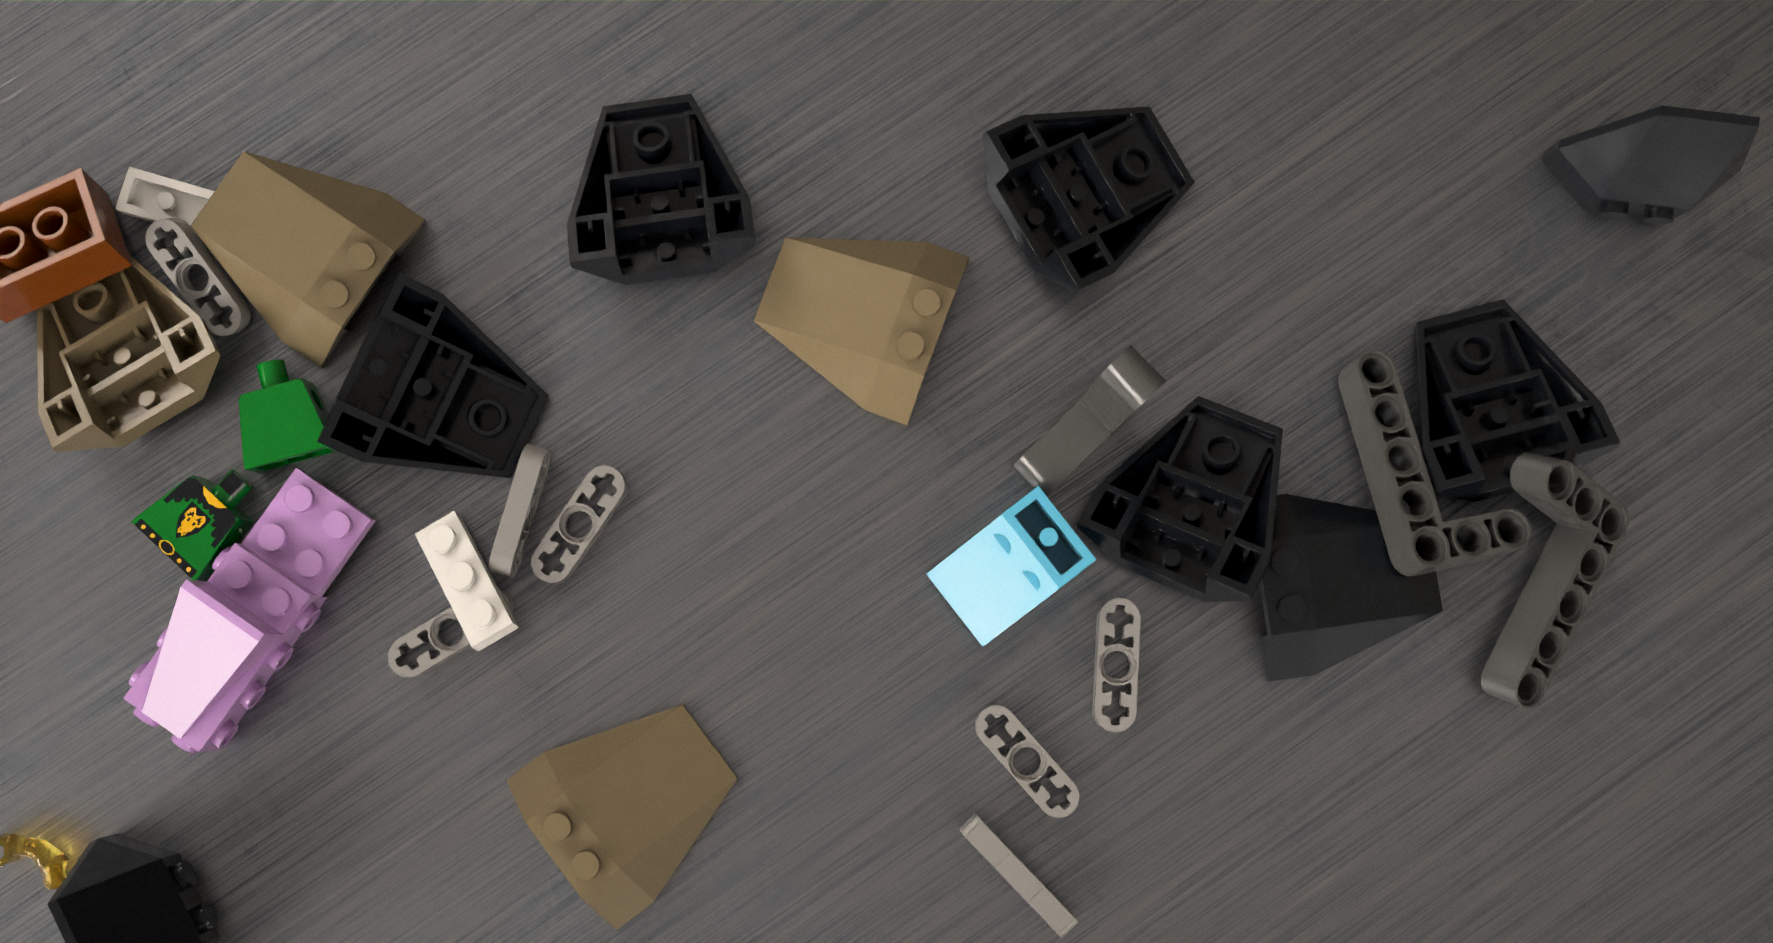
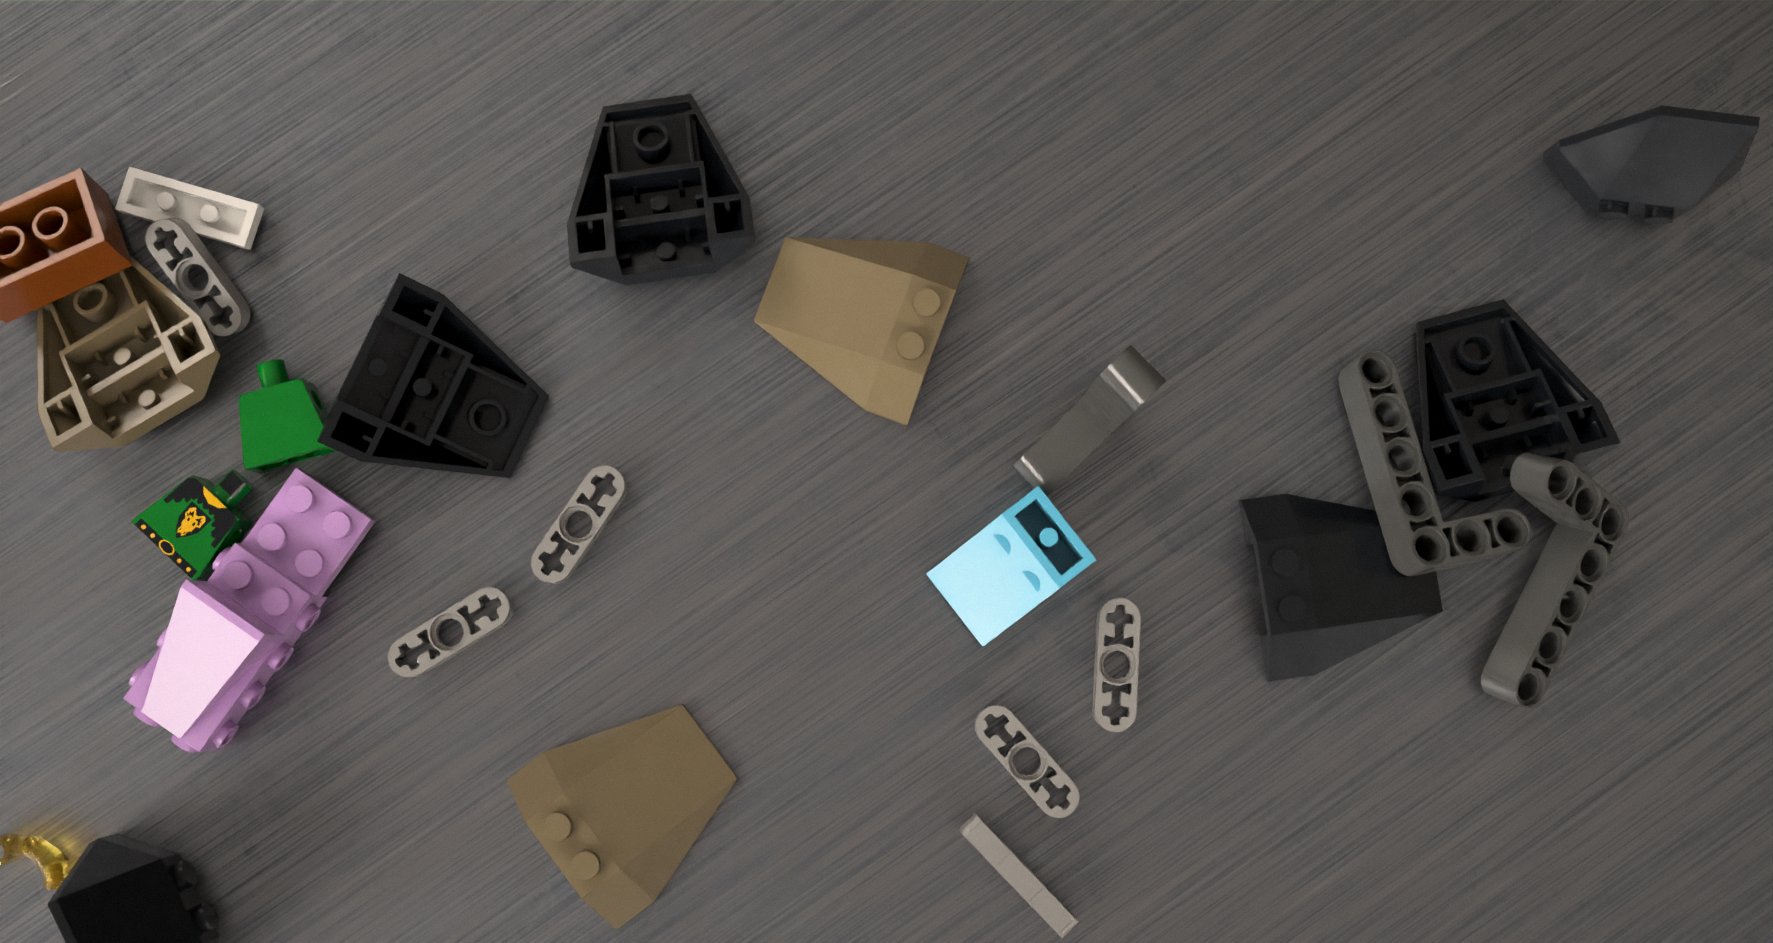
(303, 246): dark tan wedge -> none
(466, 581): white plate -> none
(519, 510): light grey beam -> none
(1083, 187): black wedge -> none
(1194, 504): black wedge -> none

